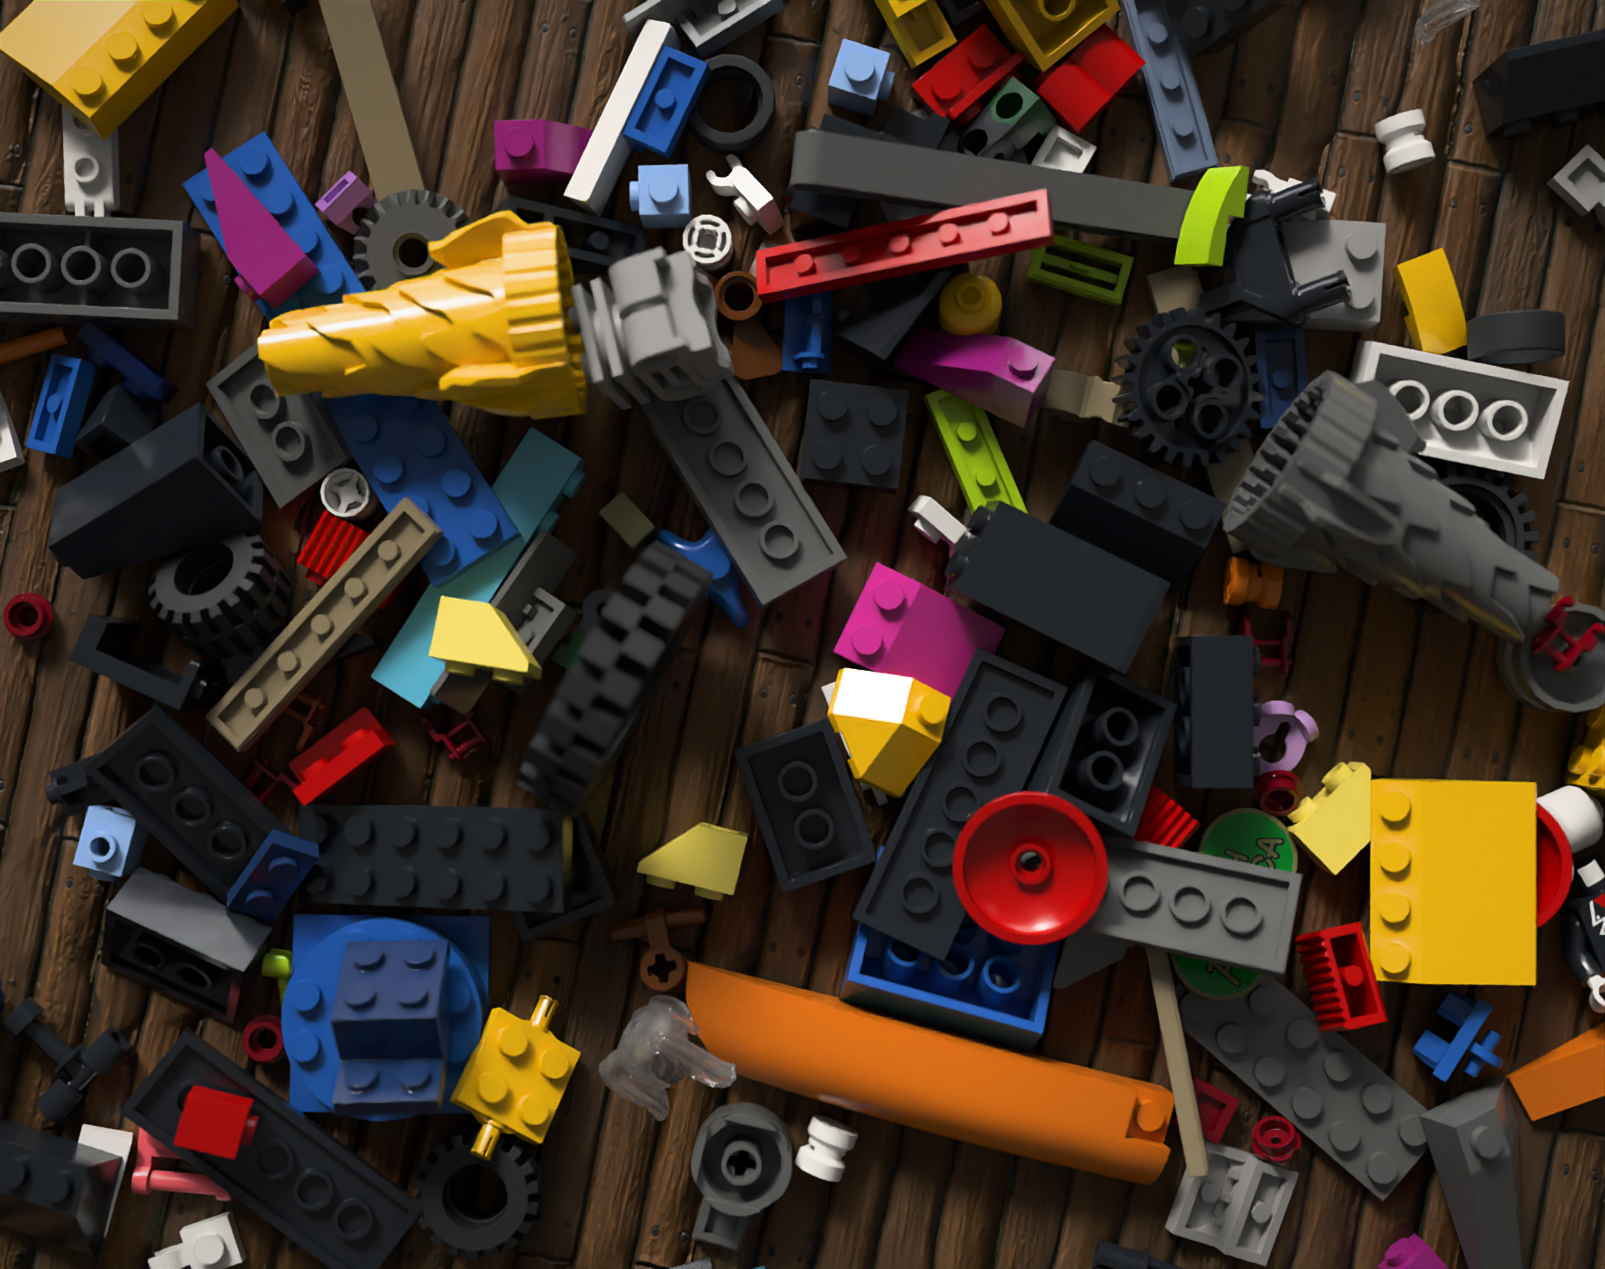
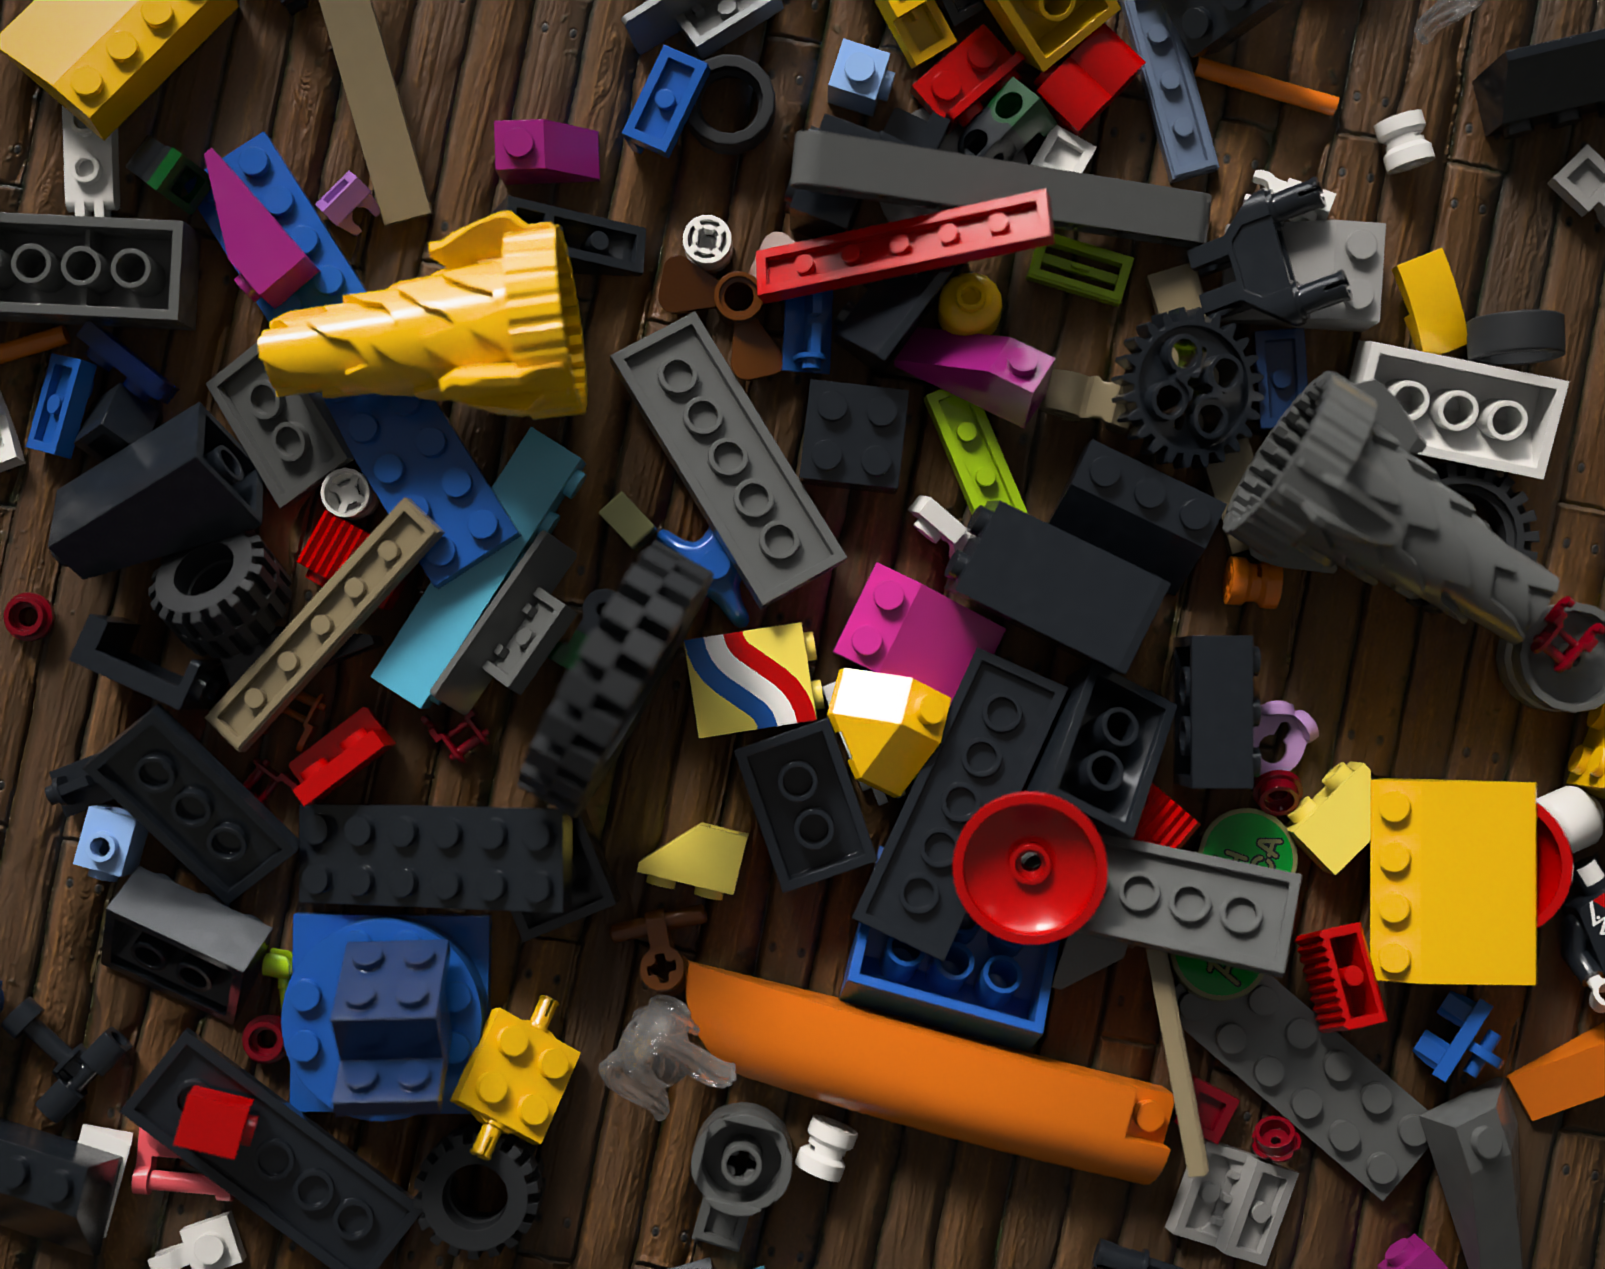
(167, 173): none -> dark green leg
(272, 875): dark blue plate -> none
(394, 224): dark grey gear -> none
(482, 638): light yellow slope -> none
(607, 147): white slope -> none
(651, 330): light grey piece -> none
(662, 196): light blue brick -> none
(753, 201): white plate -> none
(753, 679): none -> panel
(1204, 228): lime slope -> none
(1266, 86): none -> orange bar
(1282, 660): dark red piece -> none

